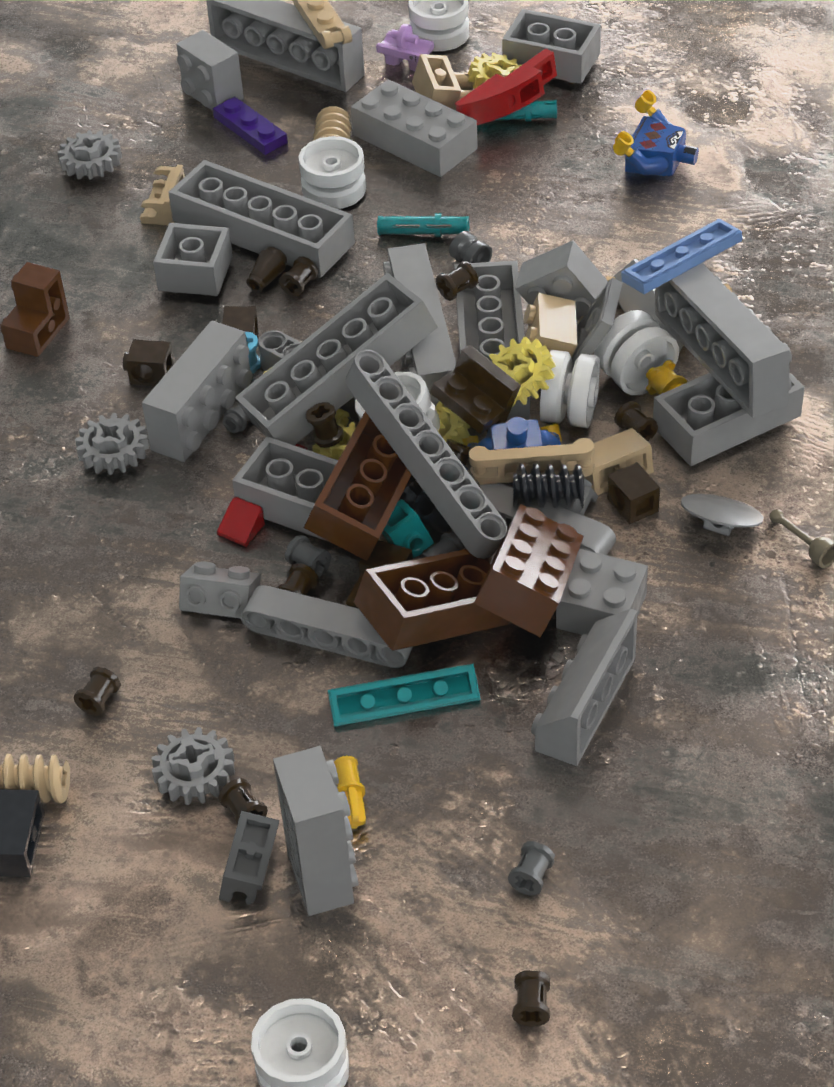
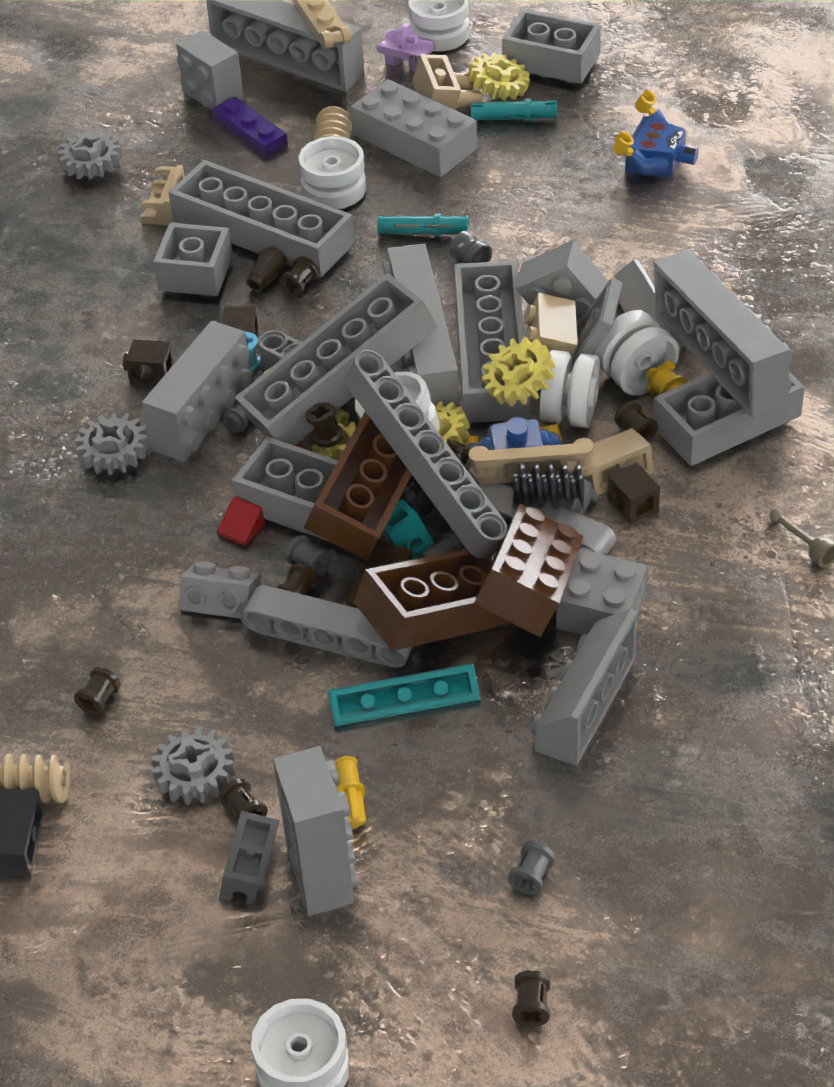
(38, 311): reddish brown brick -> none
(457, 280): dark brown bush -> none
(477, 390): dark brown bracket -> none
(508, 94): red slope -> none
(681, 256): medium blue tile -> none
(721, 513): light grey shield -> none

